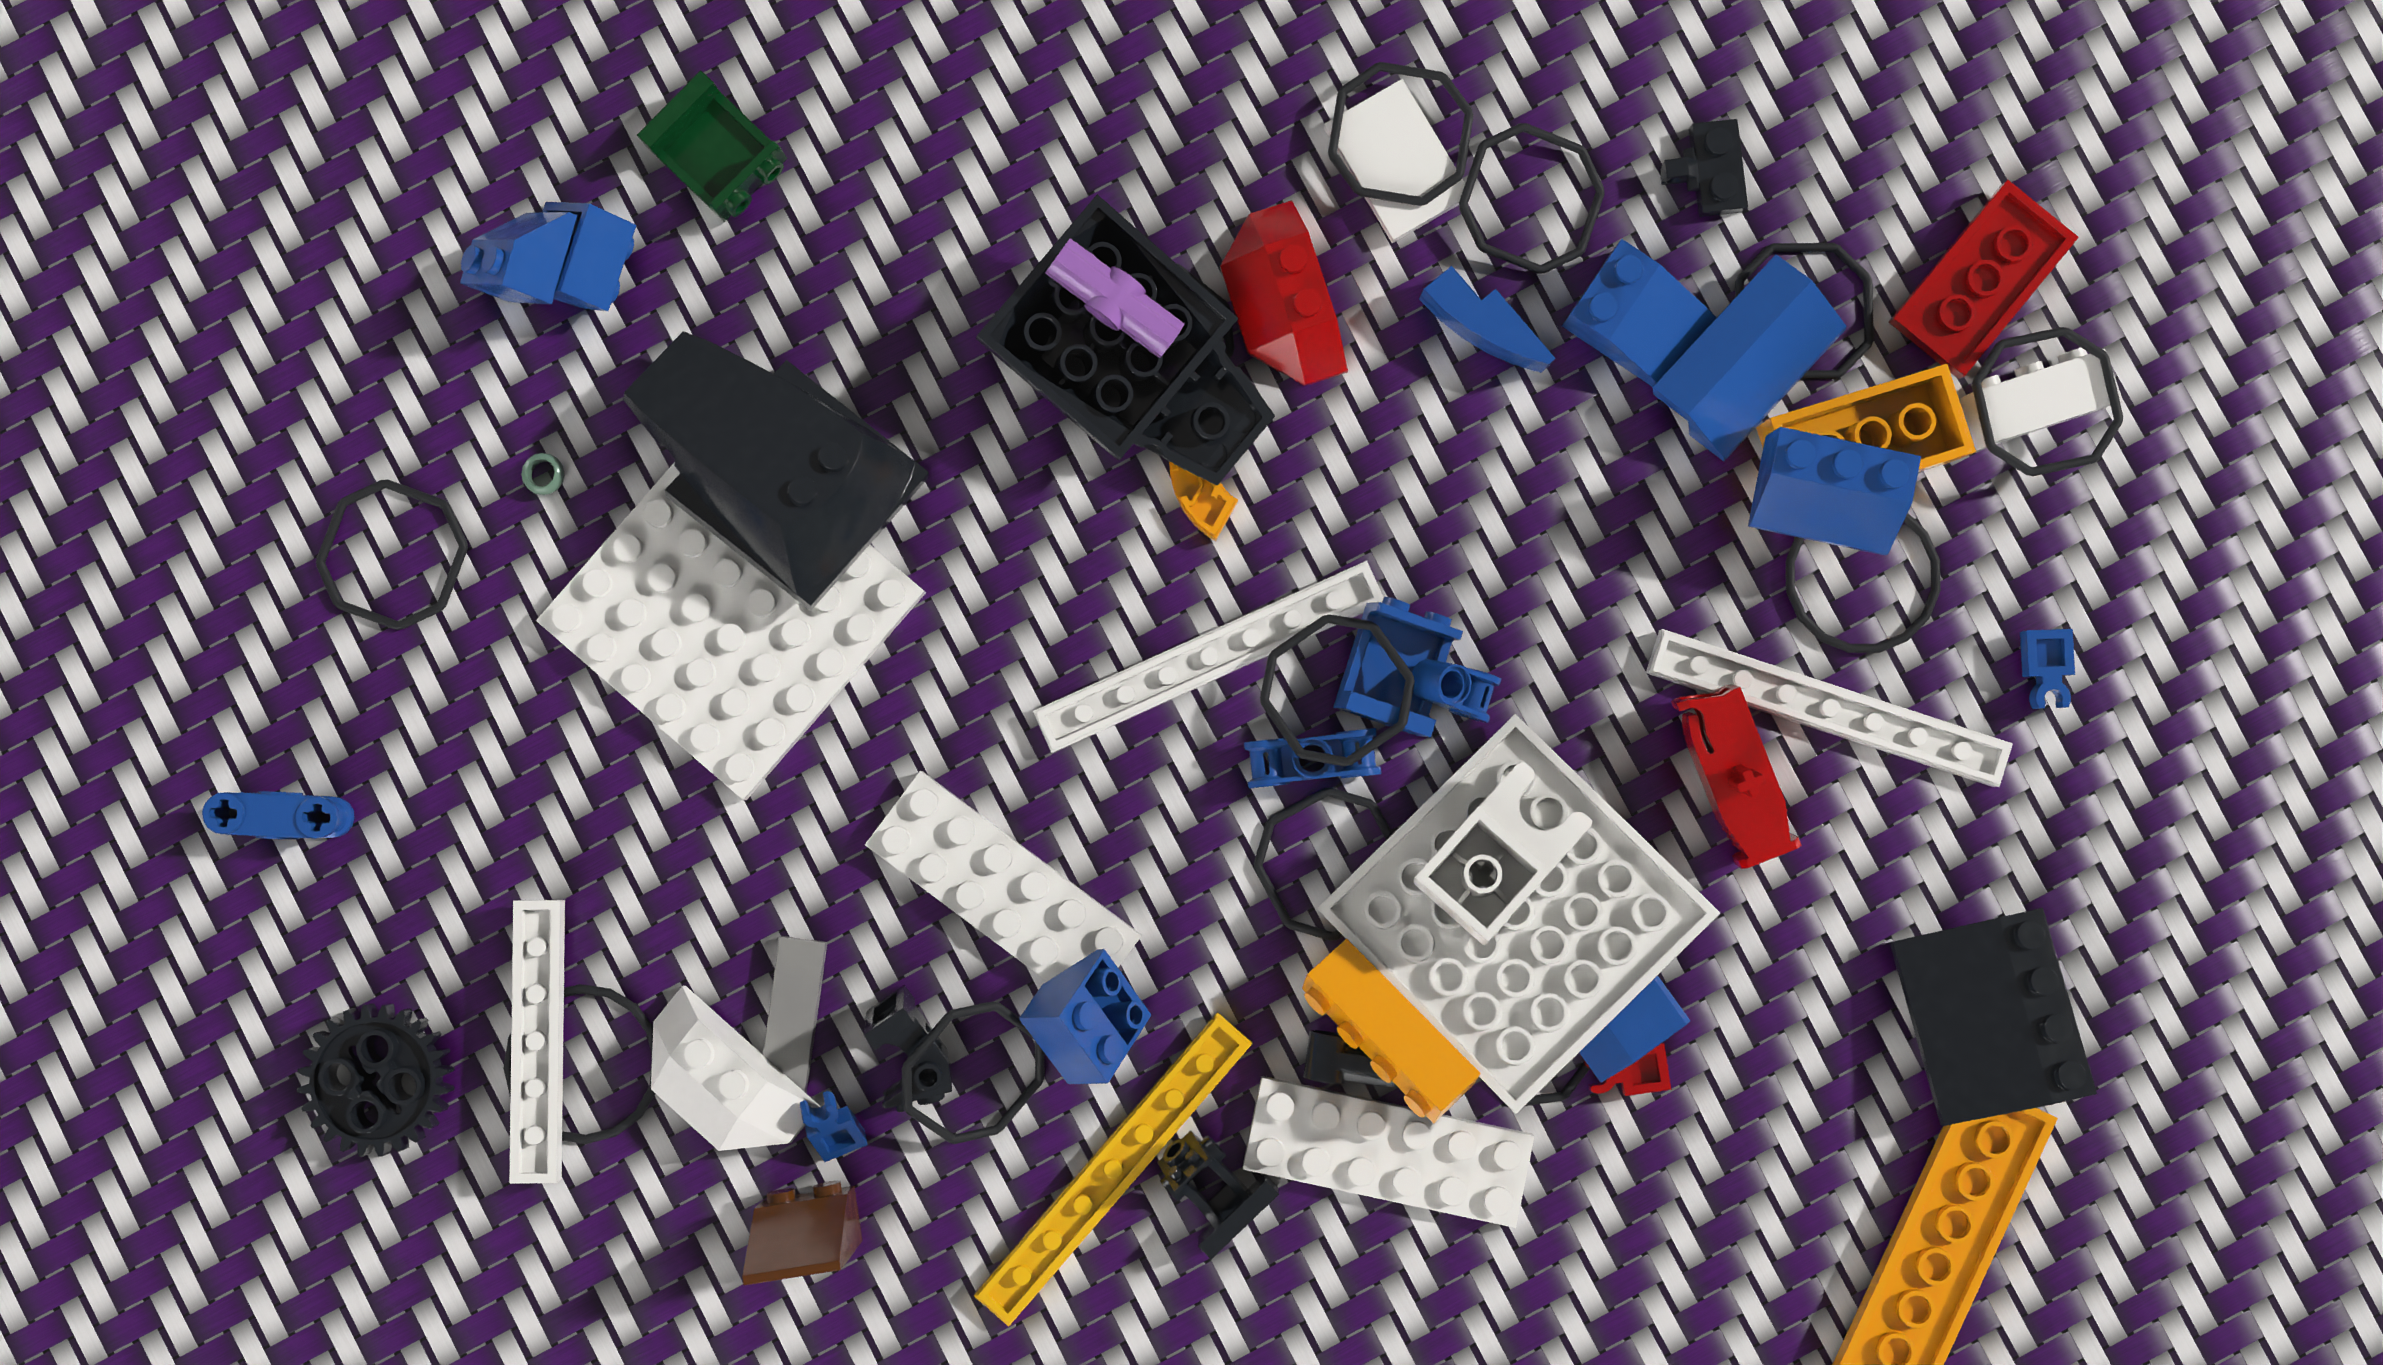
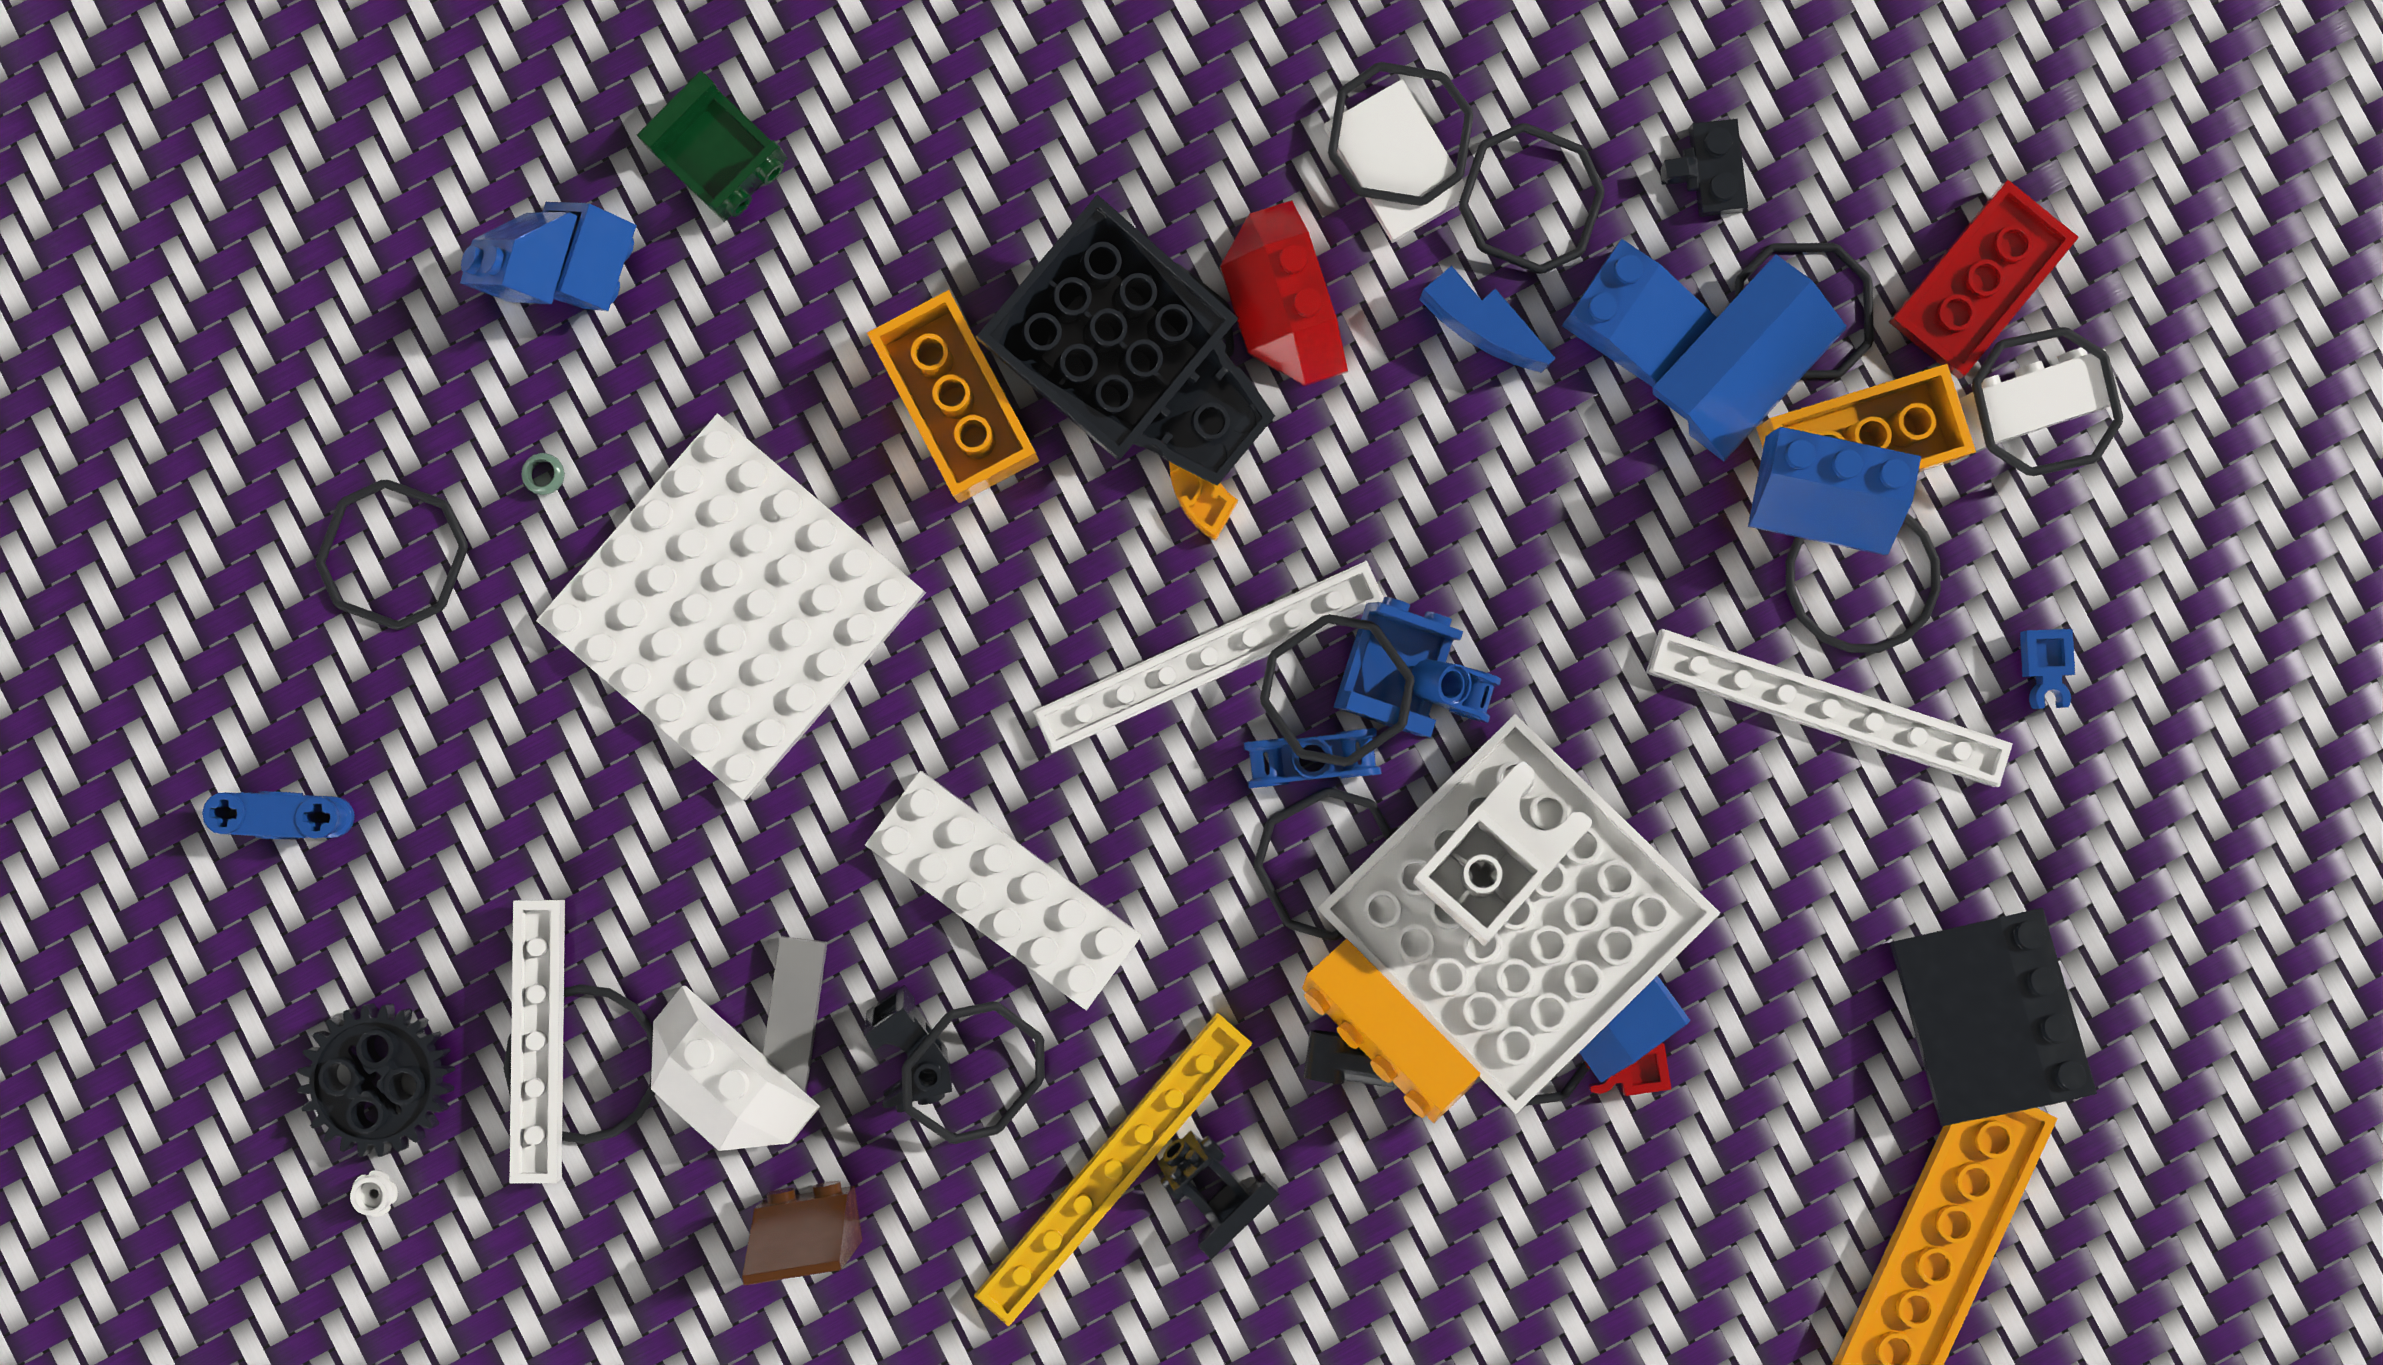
(361, 1193): none -> white plate
(772, 463): black wedge -> none
(832, 1129): blue plate -> none
(953, 396): none -> light orange brick
(1086, 1019): blue slope -> none
(1115, 298): medium lavender piece -> none
(1388, 1152): white plate -> none
(1737, 774): red piece -> none

